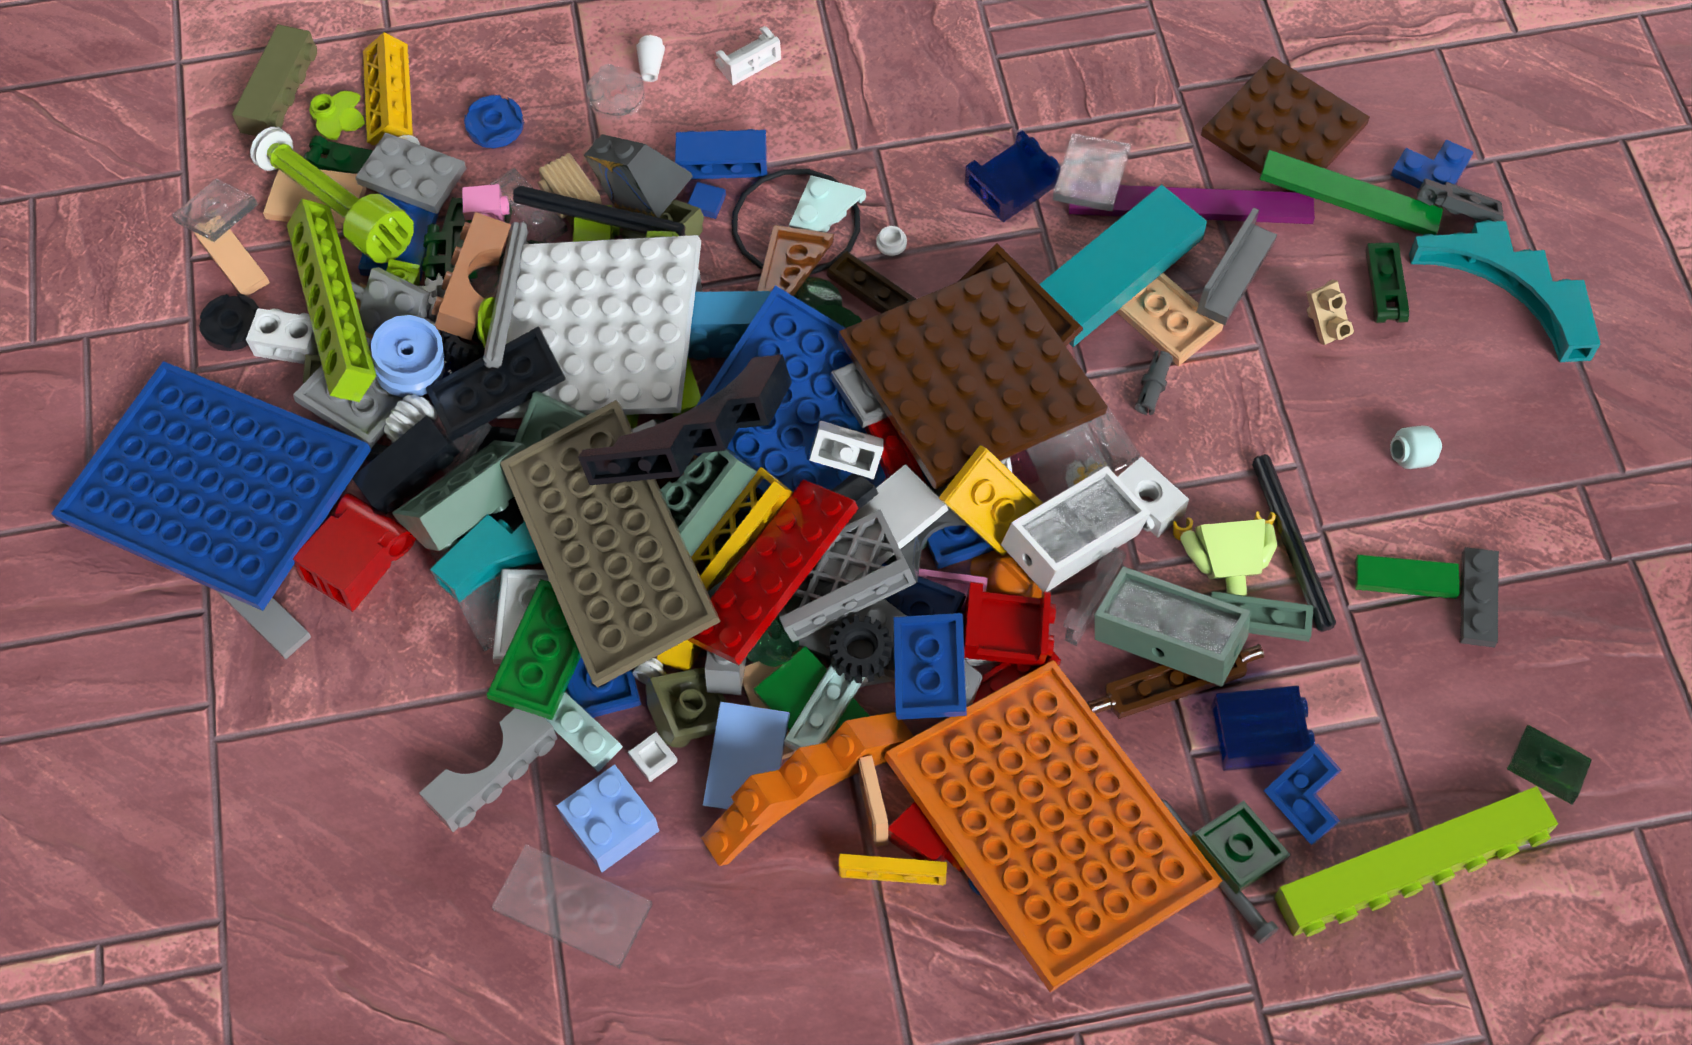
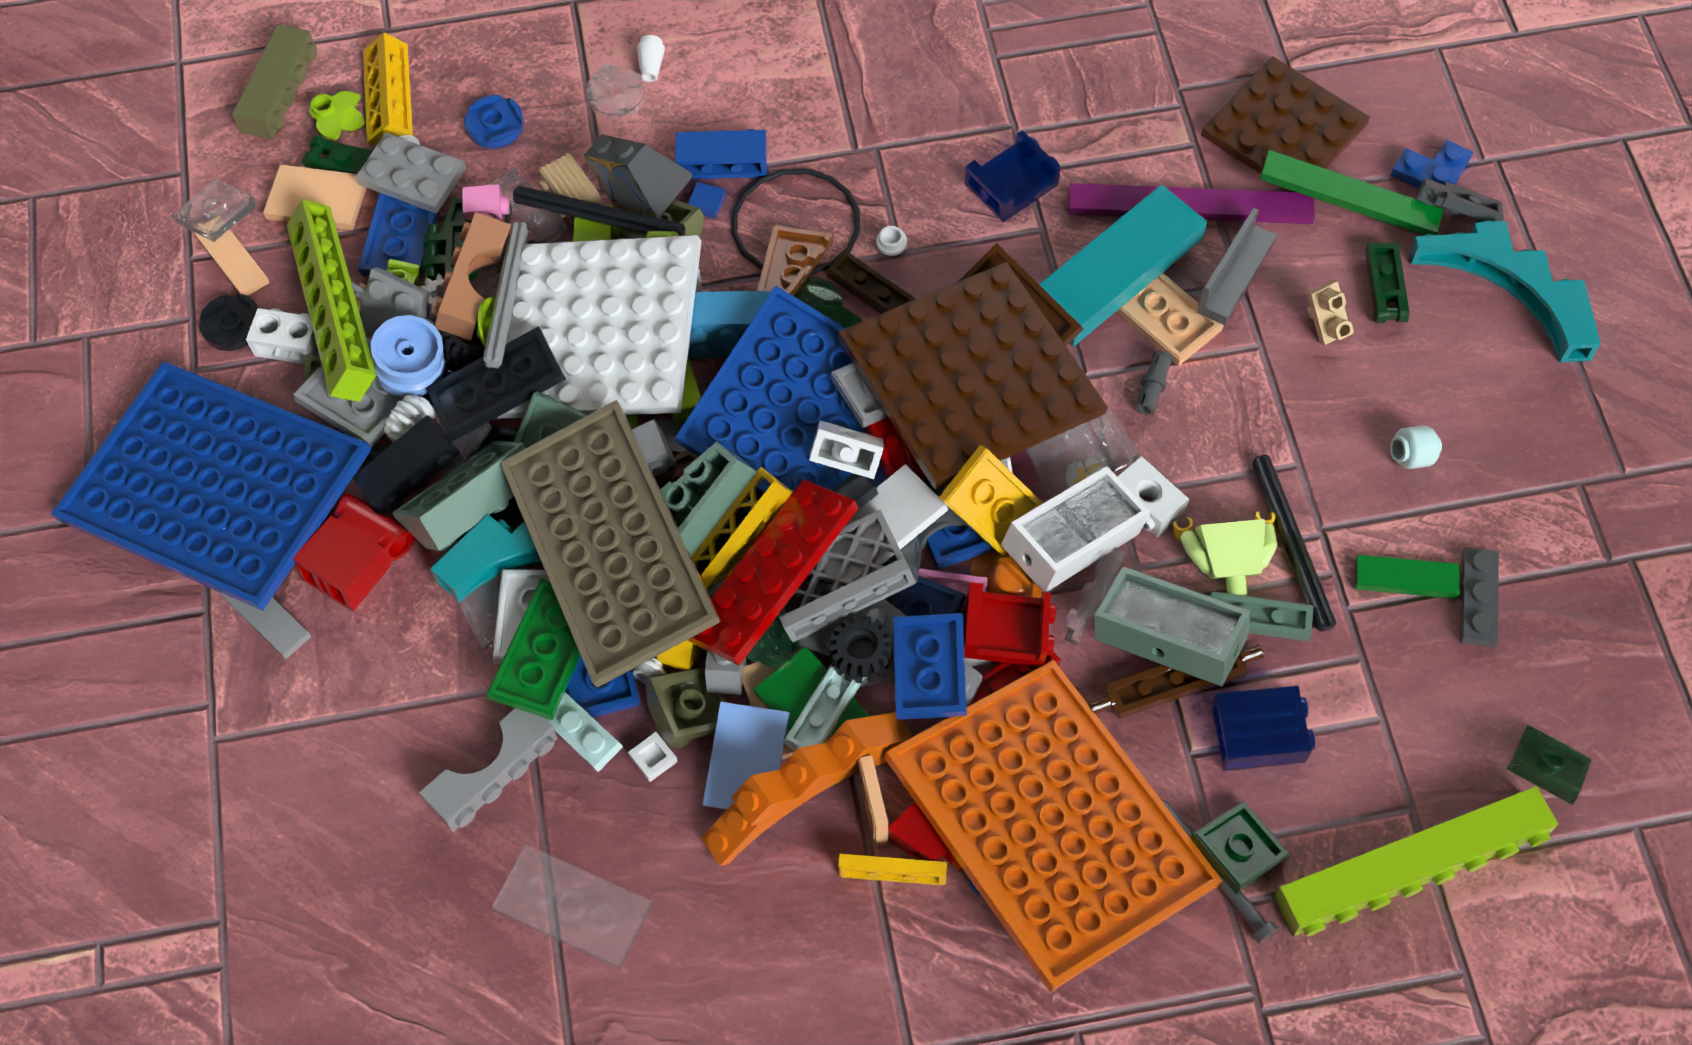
(370, 223): lime piece -> none
(608, 818): light blue brick -> none
(709, 427): black arch -> none
(750, 58): white hinge -> none
(824, 204): light aqua wing -> none
(1092, 172): clear tile -> none
(1297, 792): blue plate -> none

